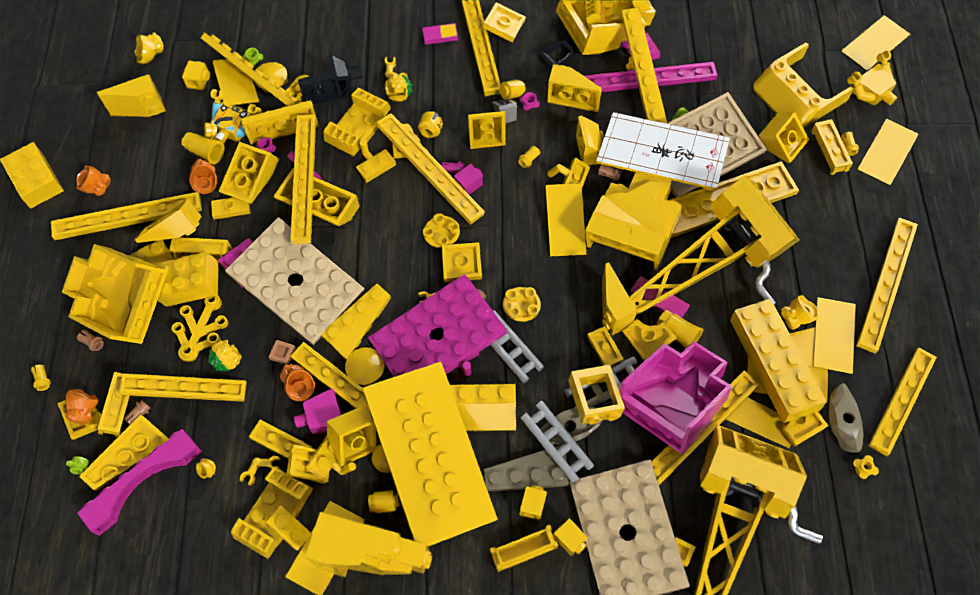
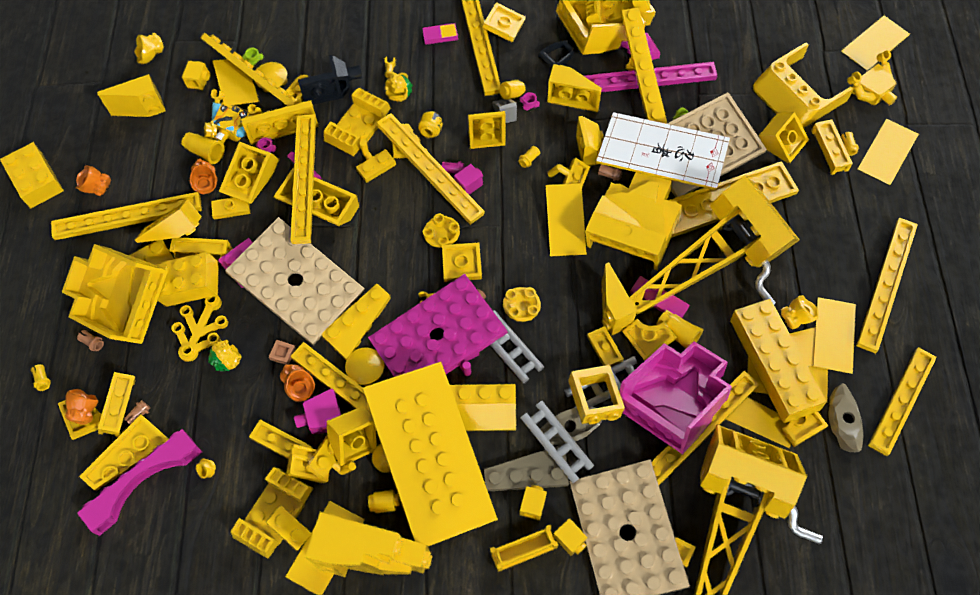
(77, 465): lime plate -> none
(182, 387): yellow tile -> none
(256, 463): yellow arm -> none
(861, 471): yellow plate -> none

